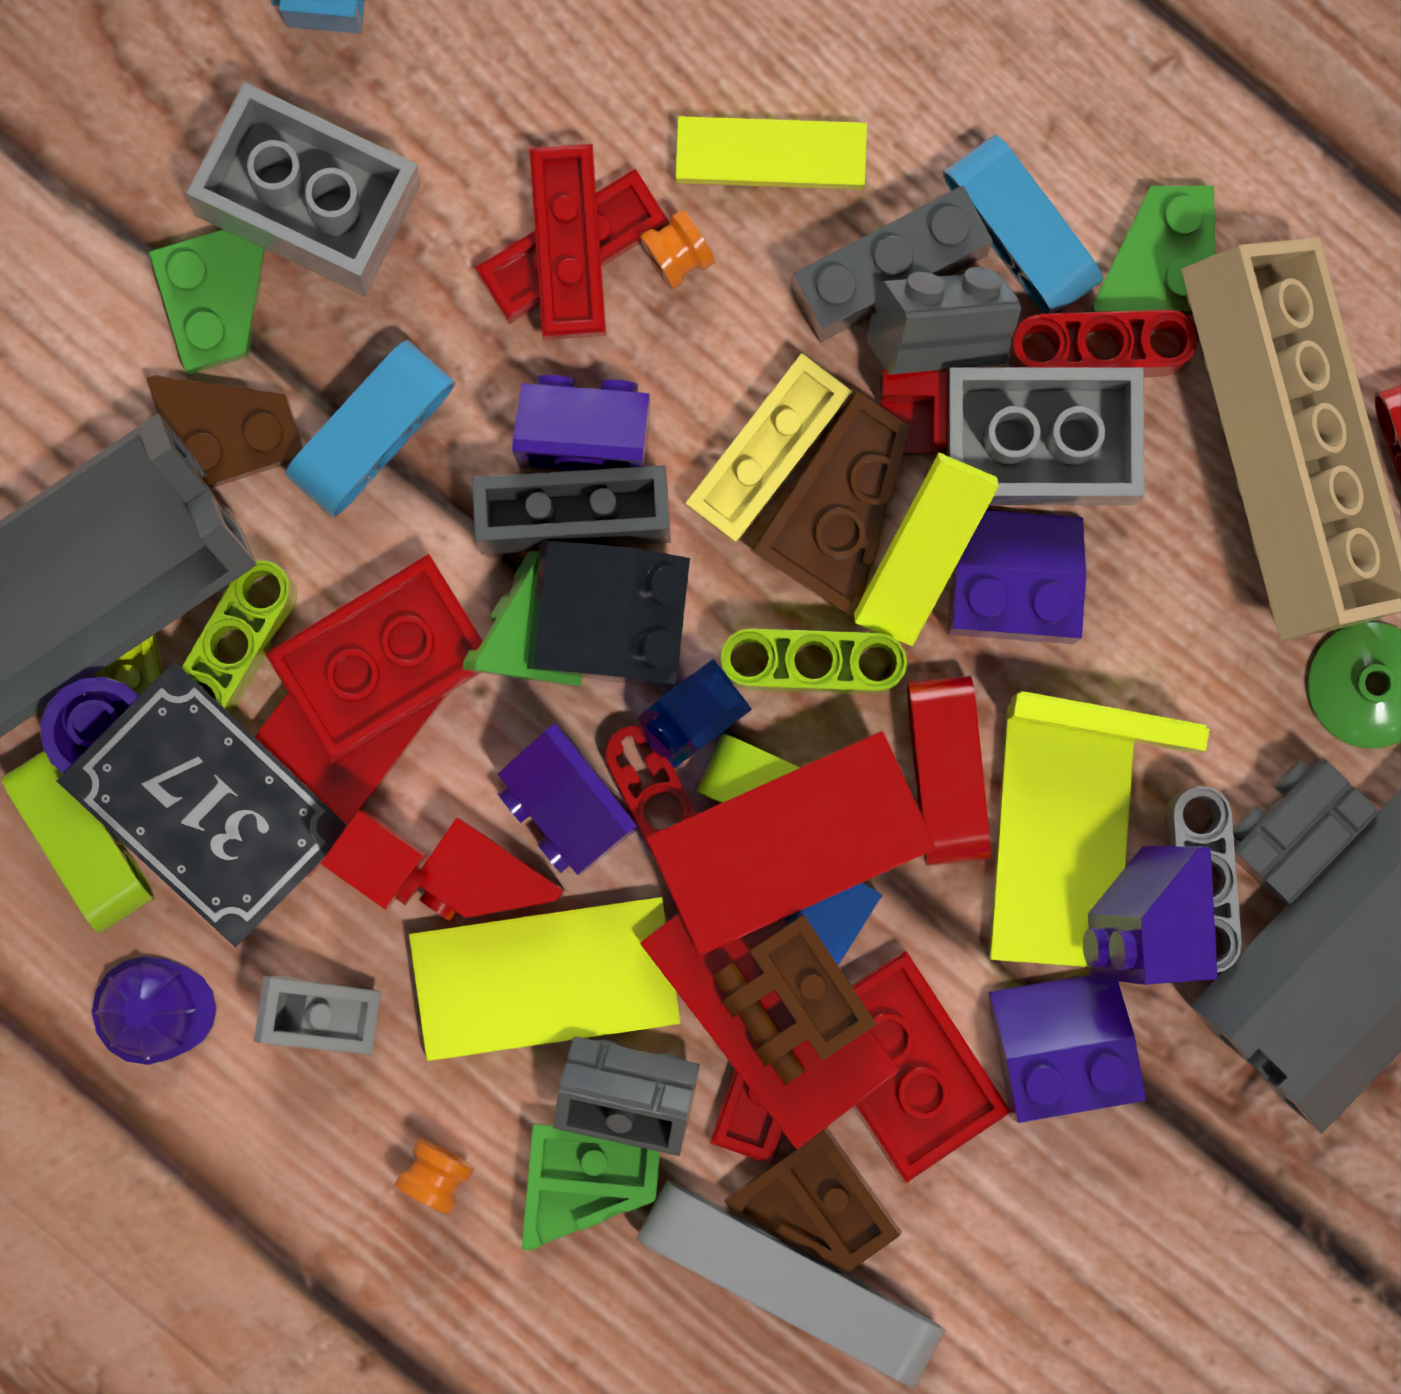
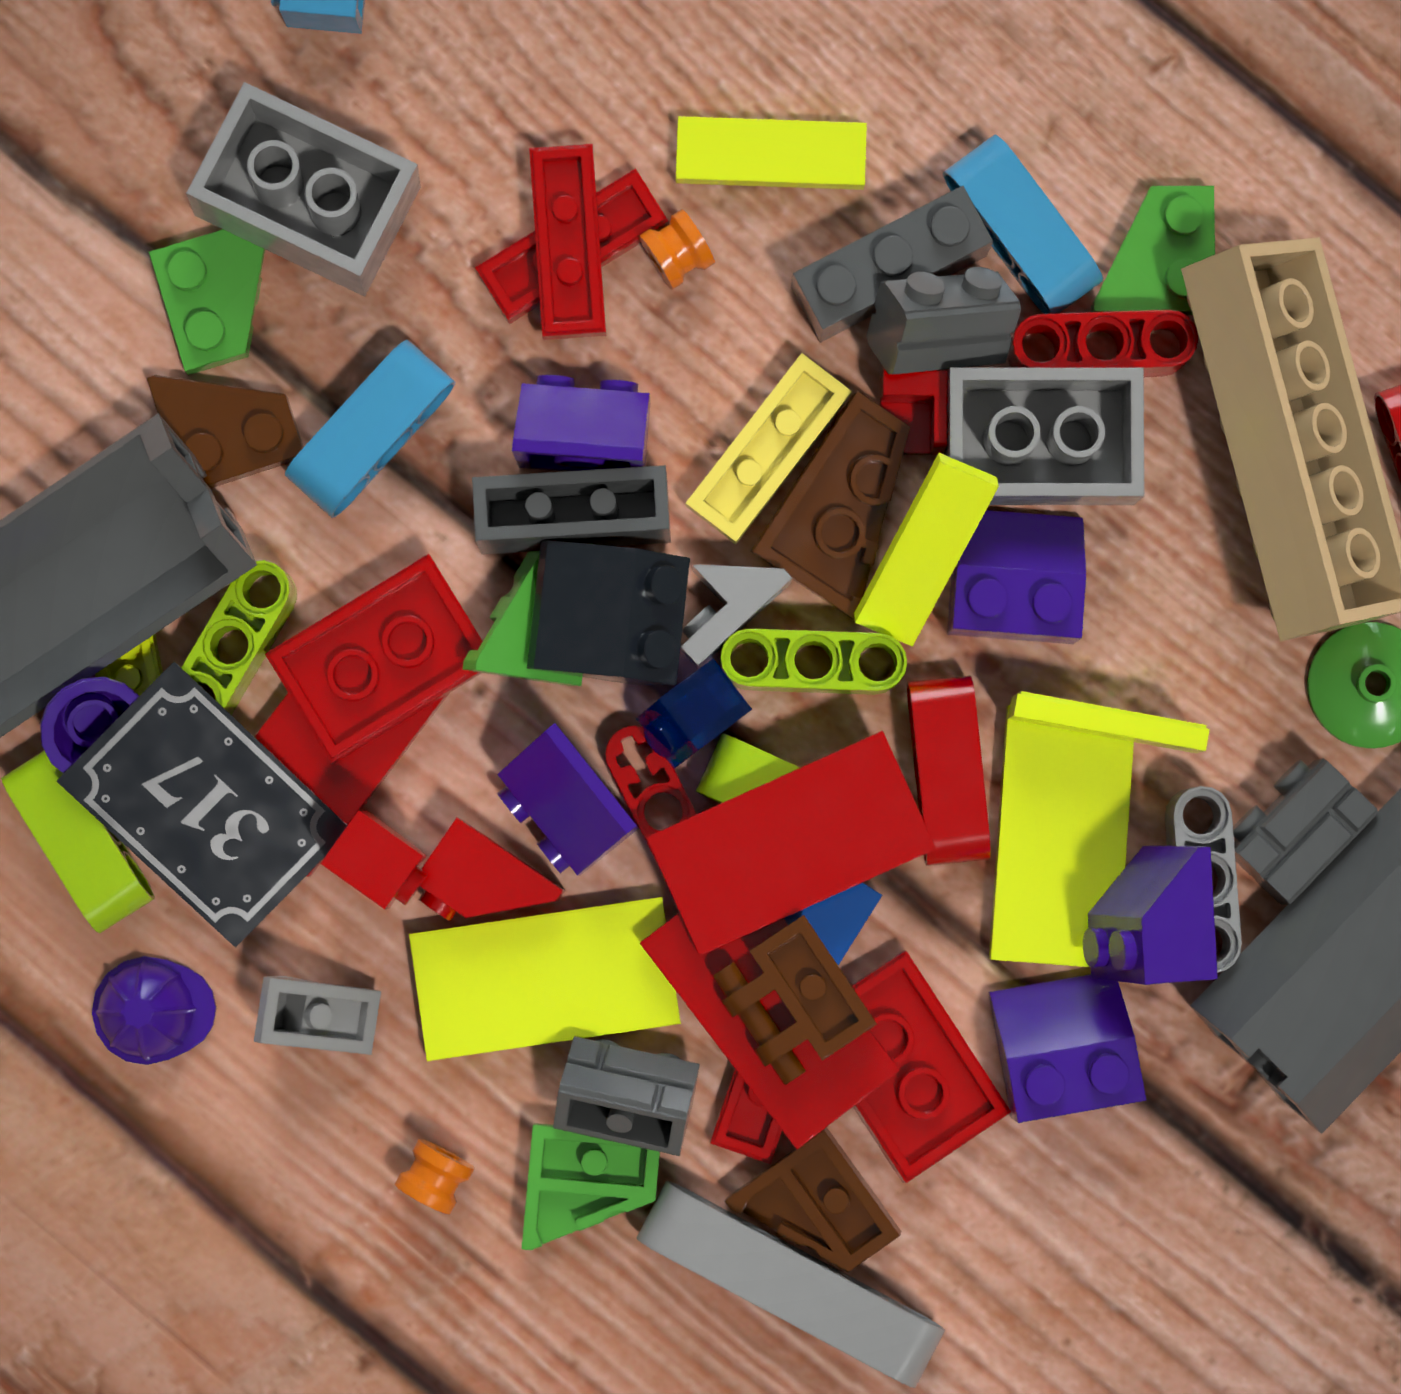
(744, 595): none -> light grey slope

